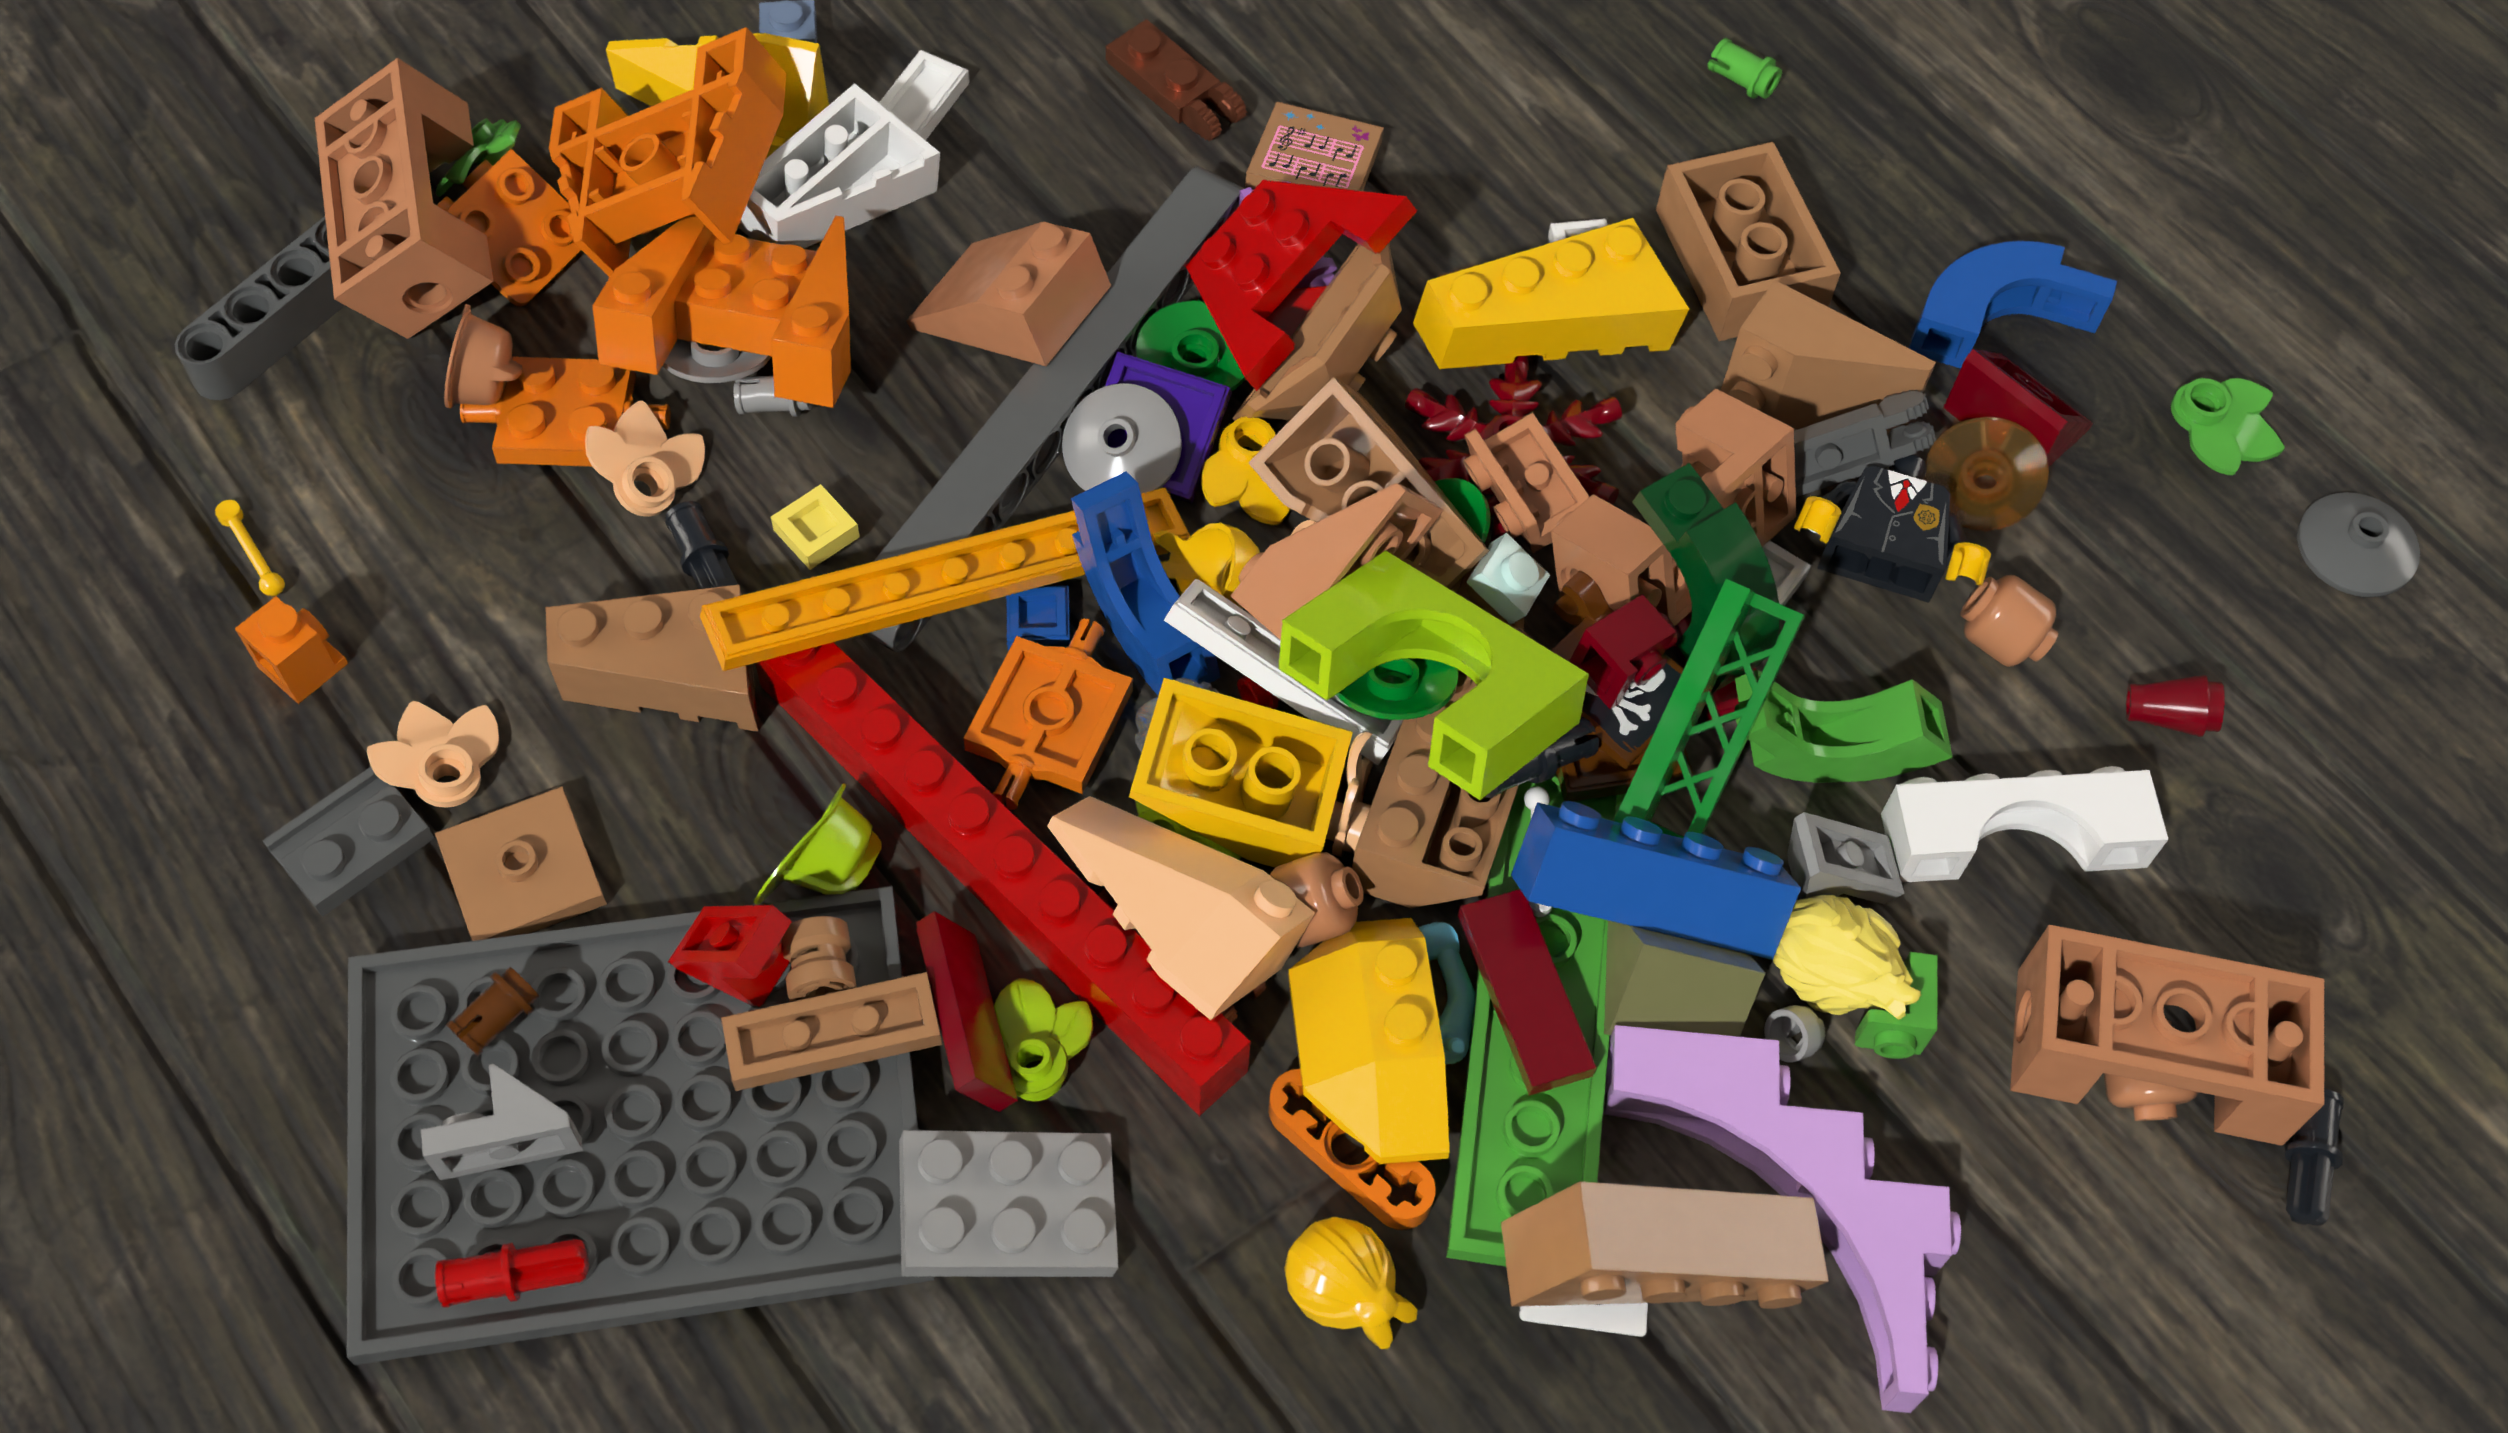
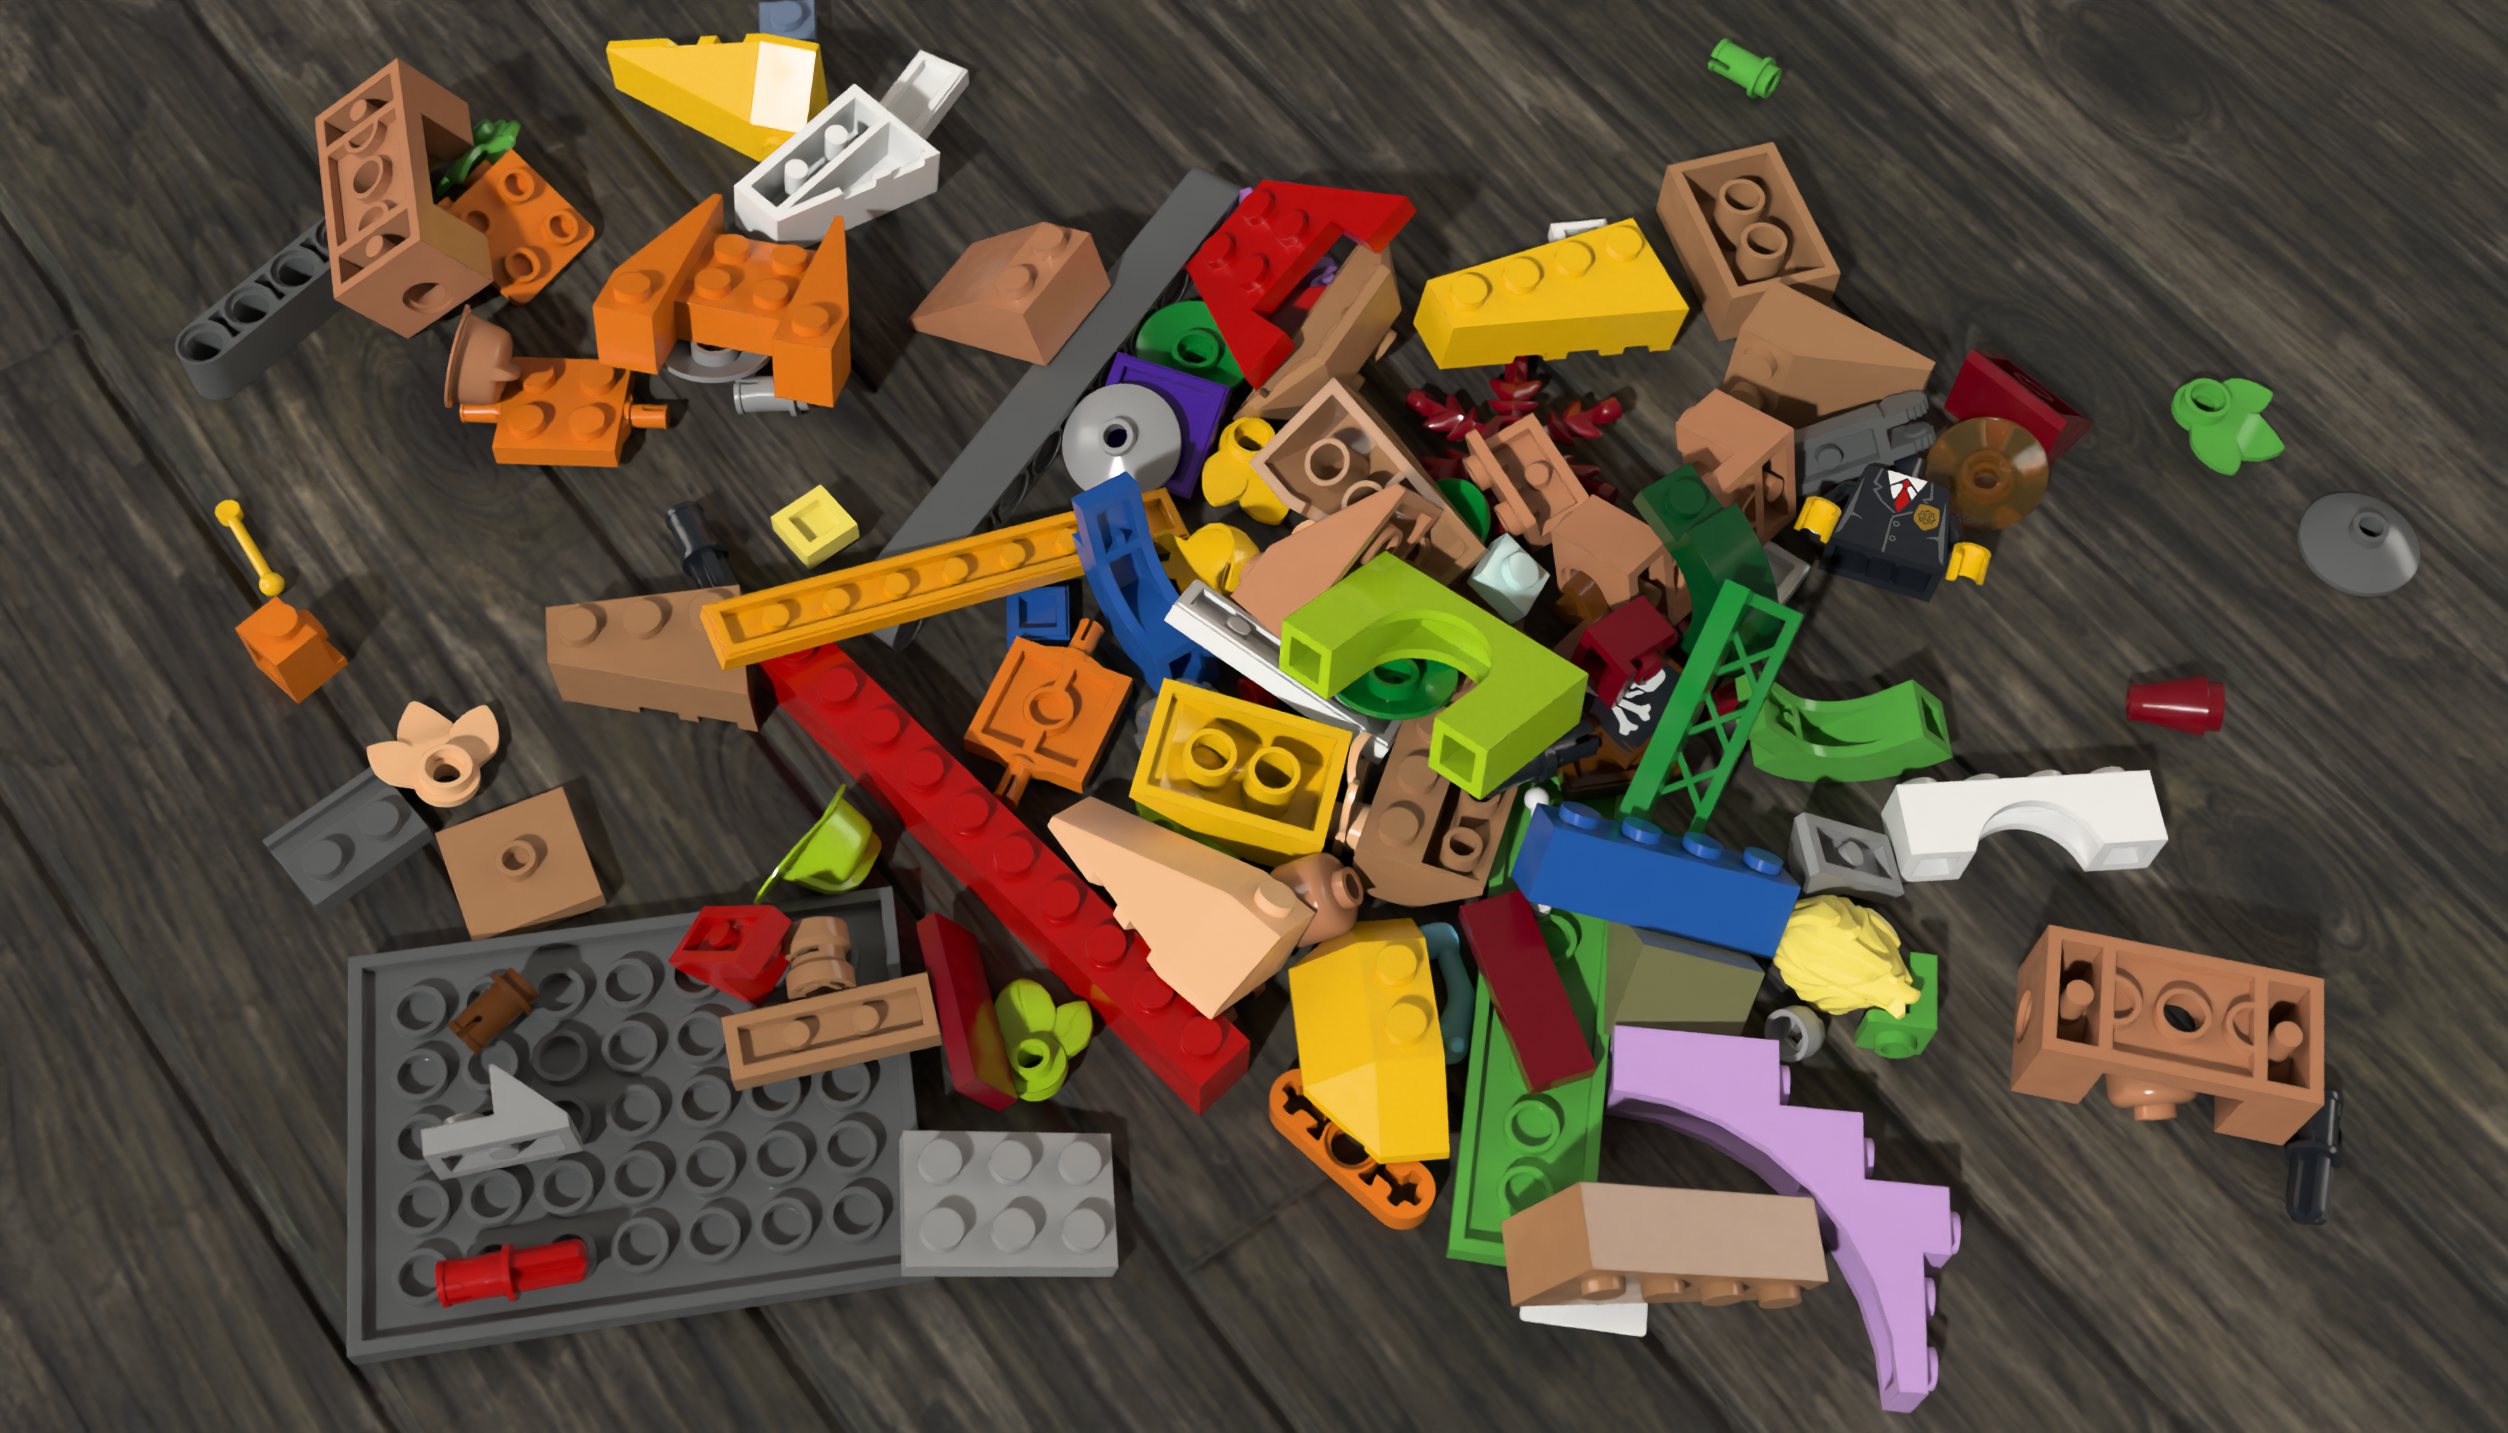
(643, 453): light nougat plate -> none
(672, 158): orange wedge -> none
(1174, 80): copper hinge -> none
(1314, 150): medium nougat tile -> none
(1346, 1279): yellow piece -> none
(2002, 282): blue arch -> none
(2010, 620): nougat head -> none

